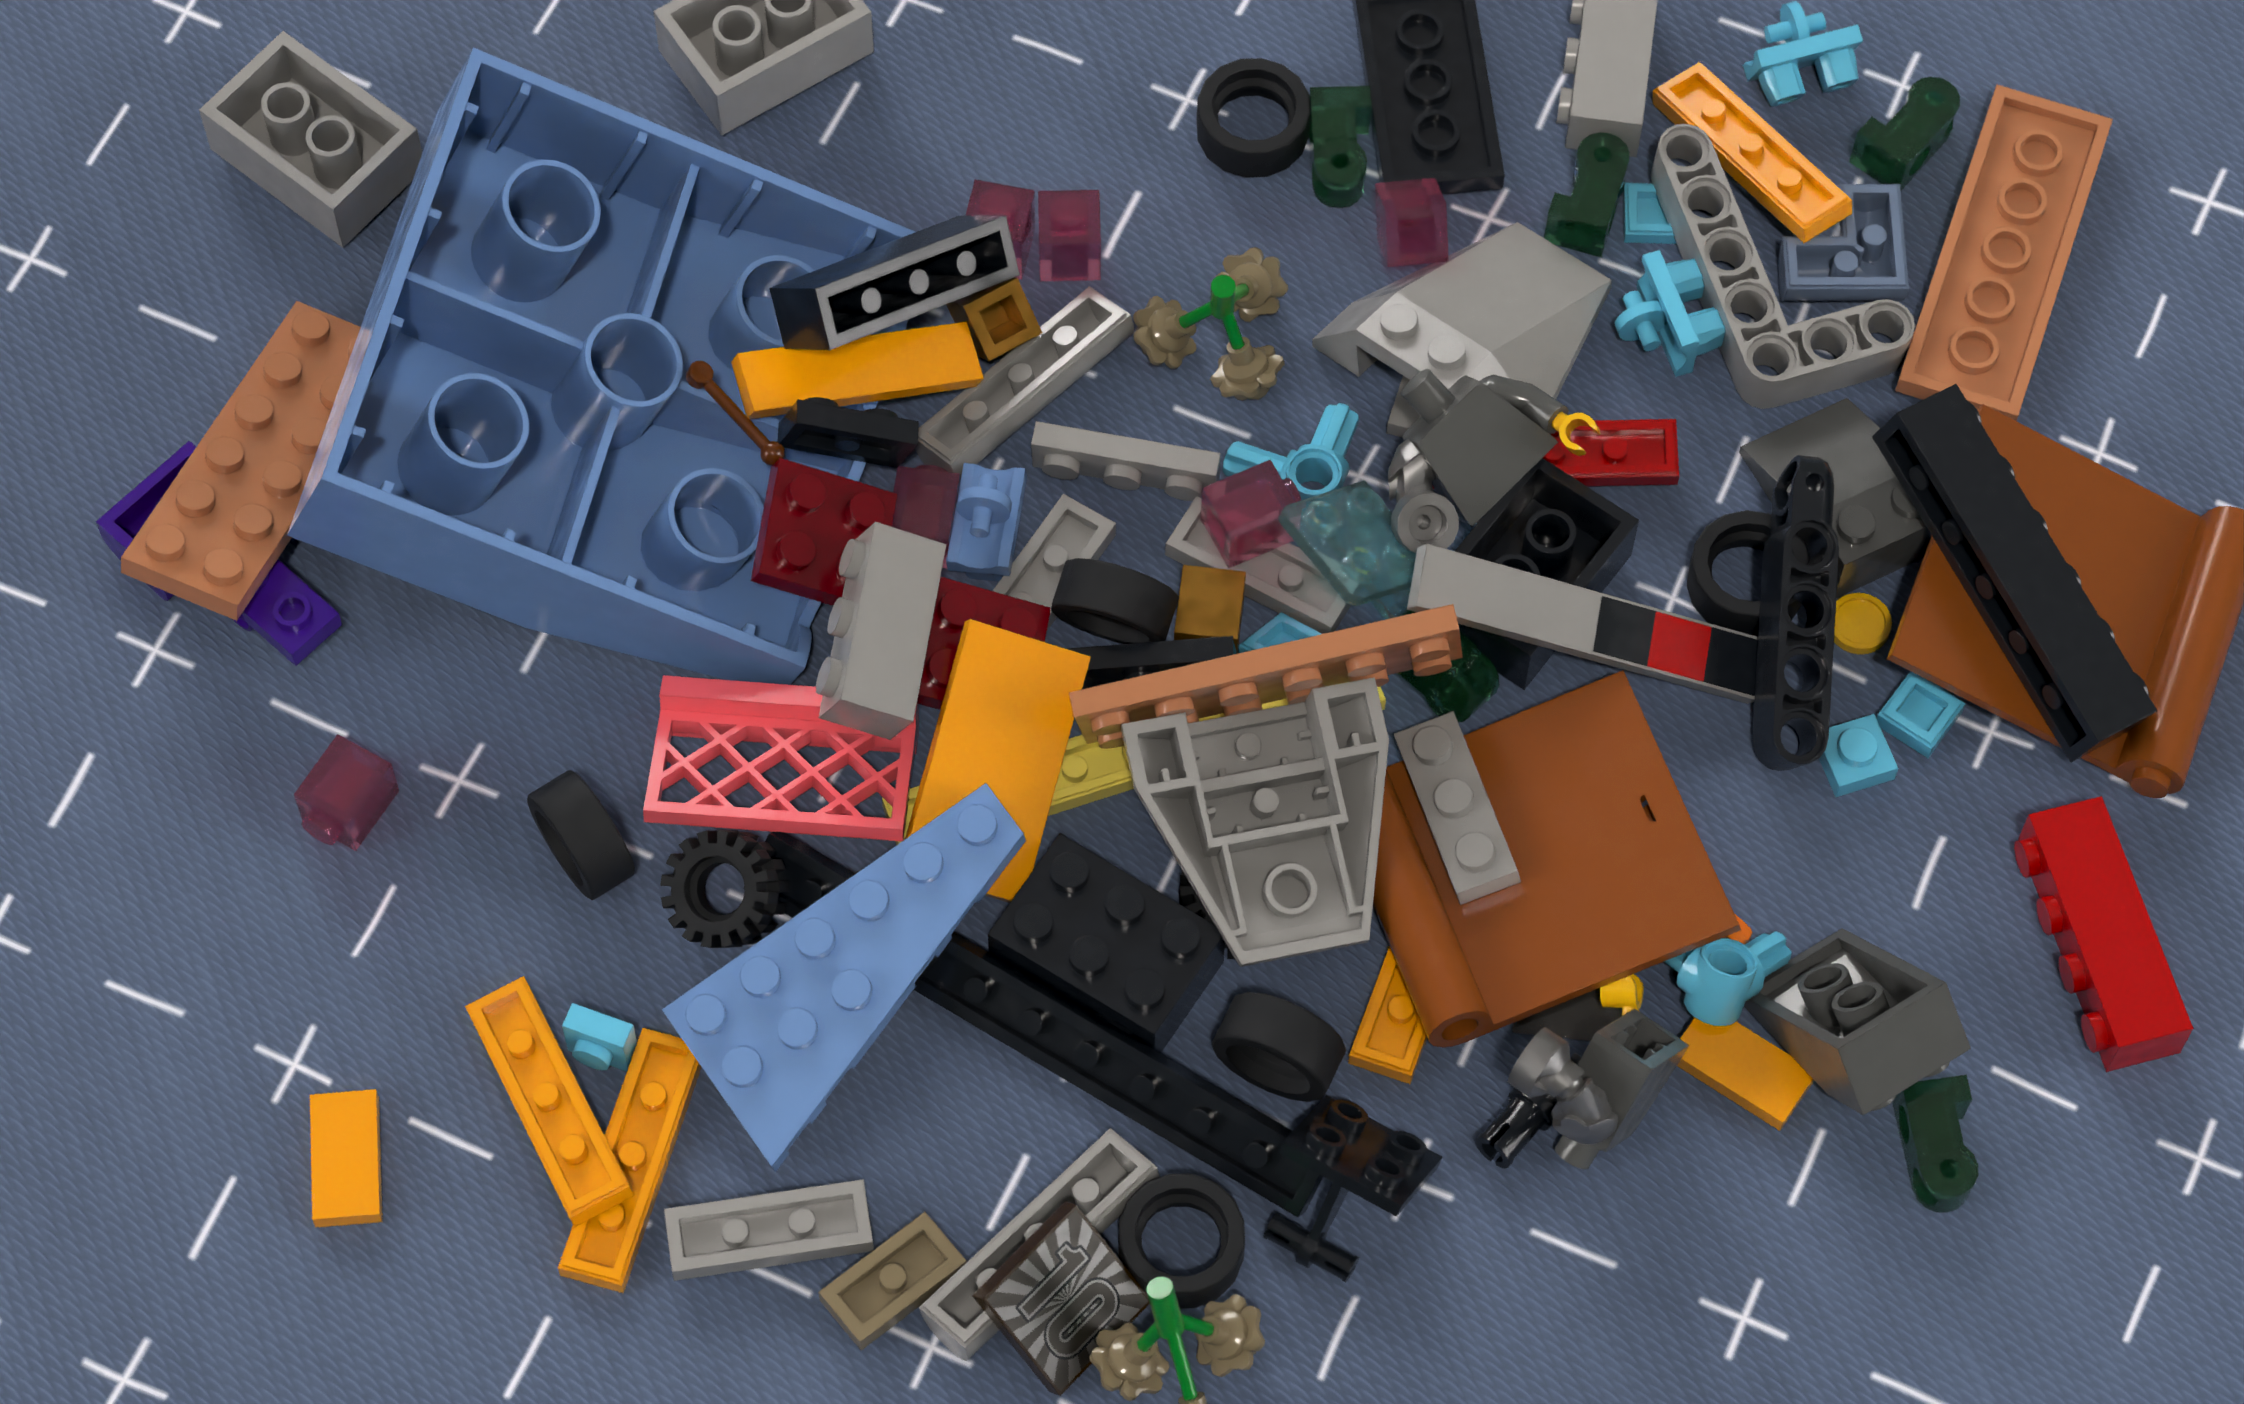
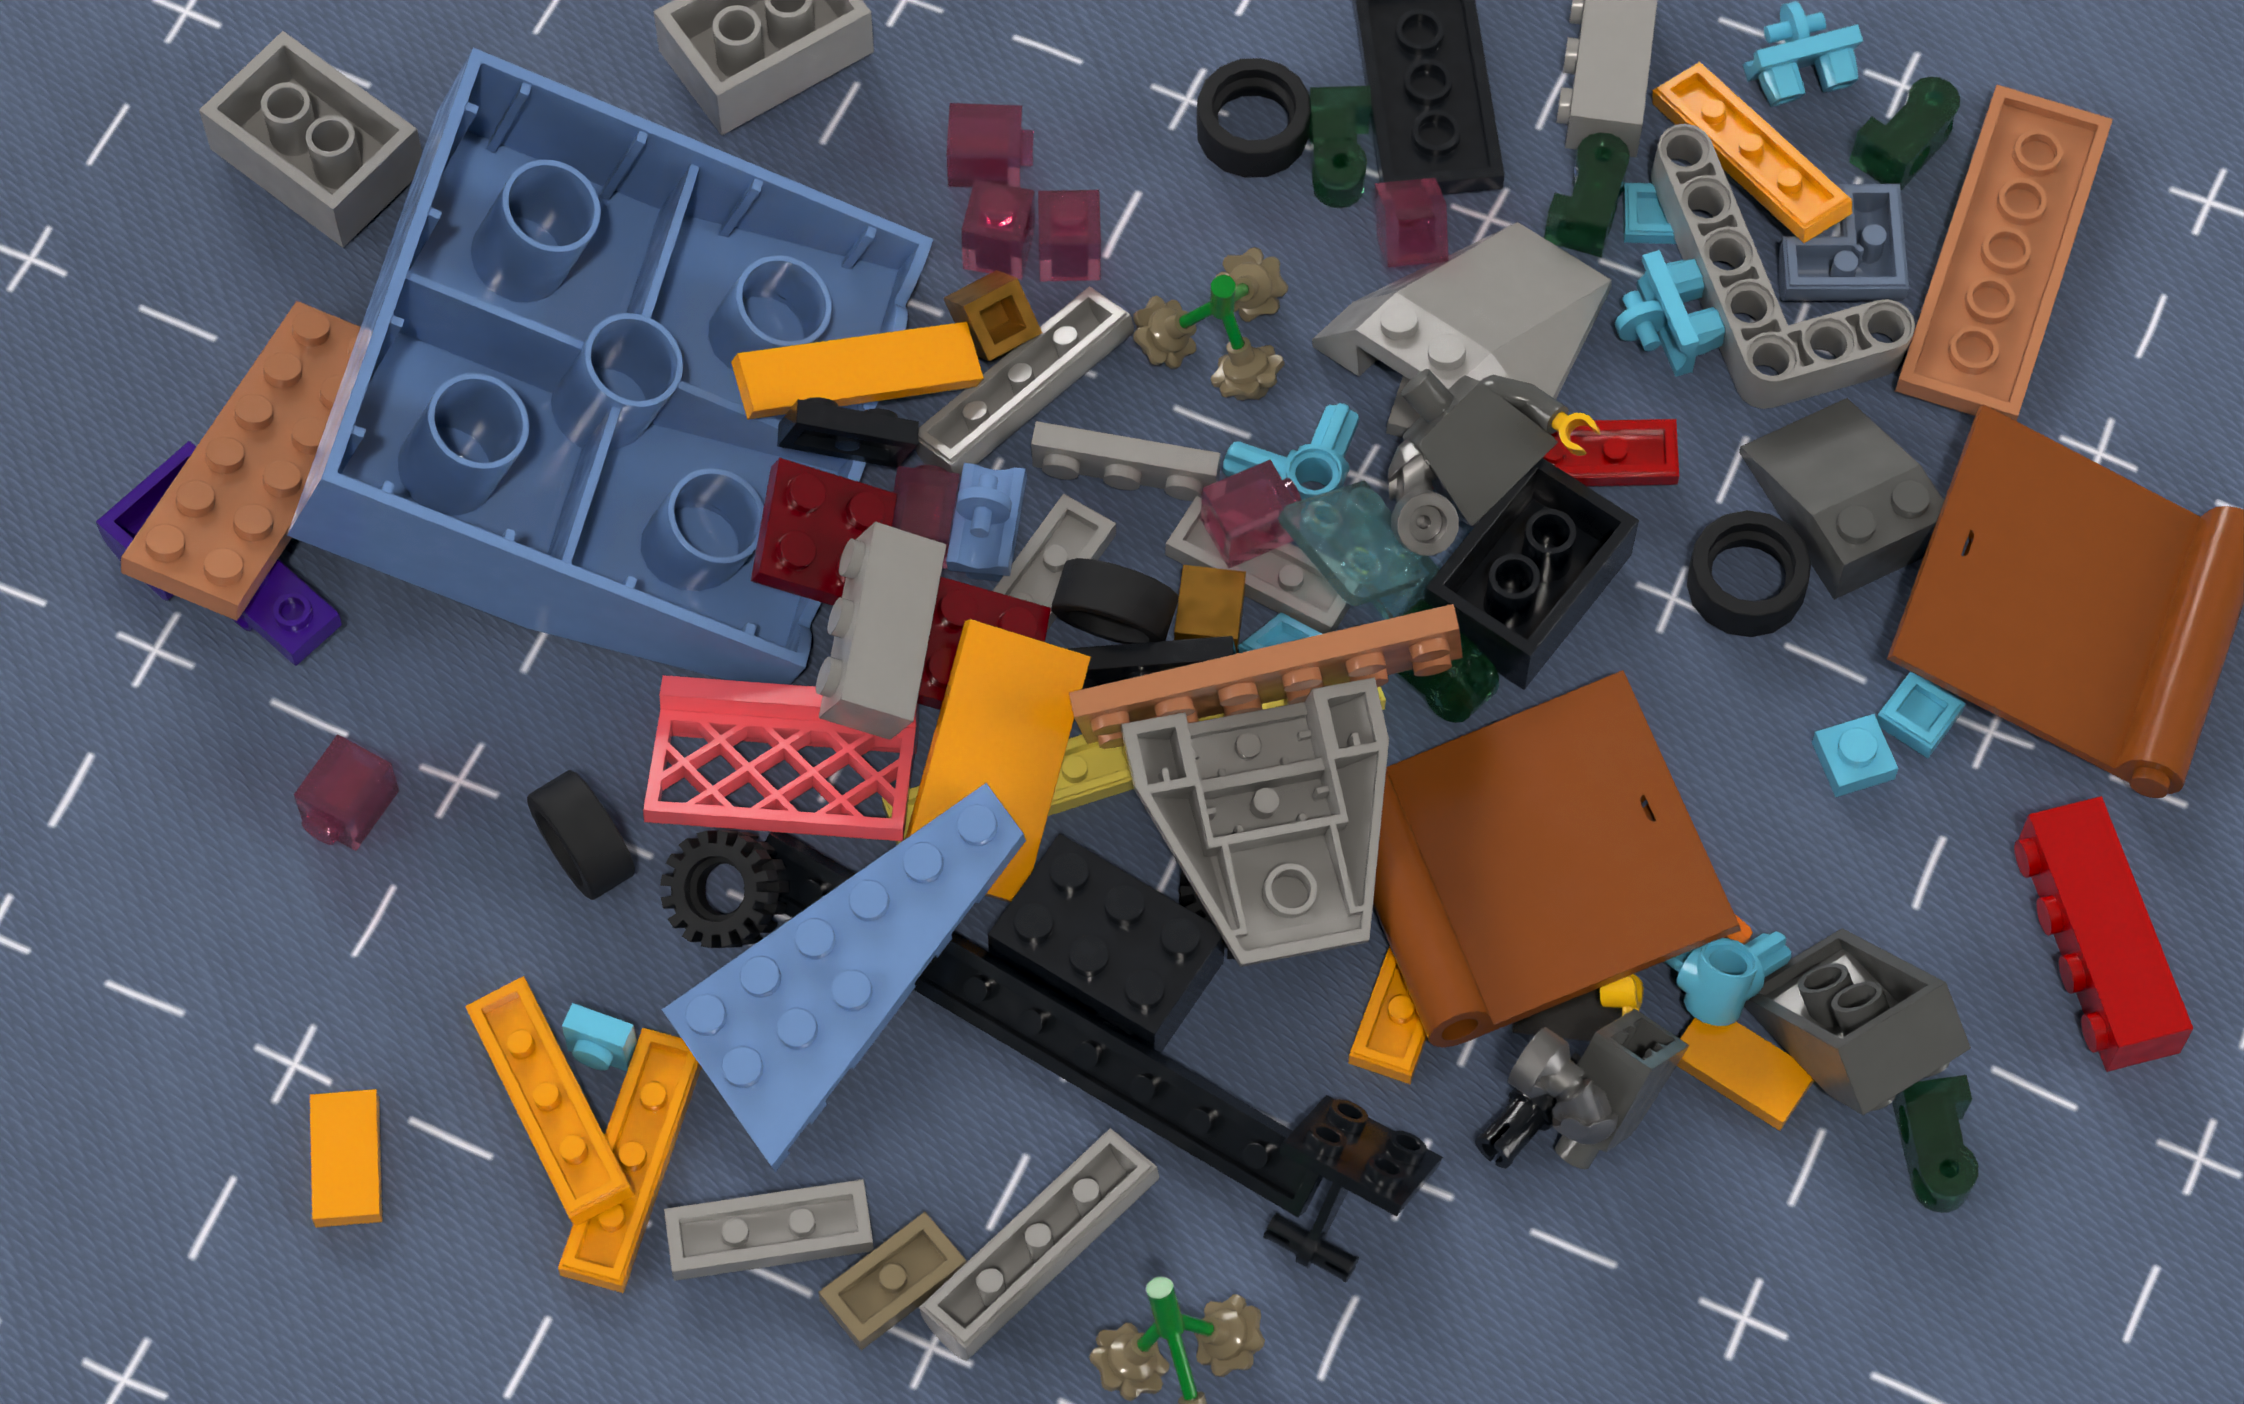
(700, 376): reddish brown hinge -> none
(894, 282): black brick -> none
(987, 144): none -> clear pink brick
(1060, 1296): tile -> none
(1192, 1192): black tyre -> none
(1279, 1046): black tyre -> none
(1457, 808): light grey plate -> none
(1586, 623): light grey tile -> none
(1809, 516): black piece -> none
(1861, 623): yellow piece -> none
(2014, 572): black brick -> none

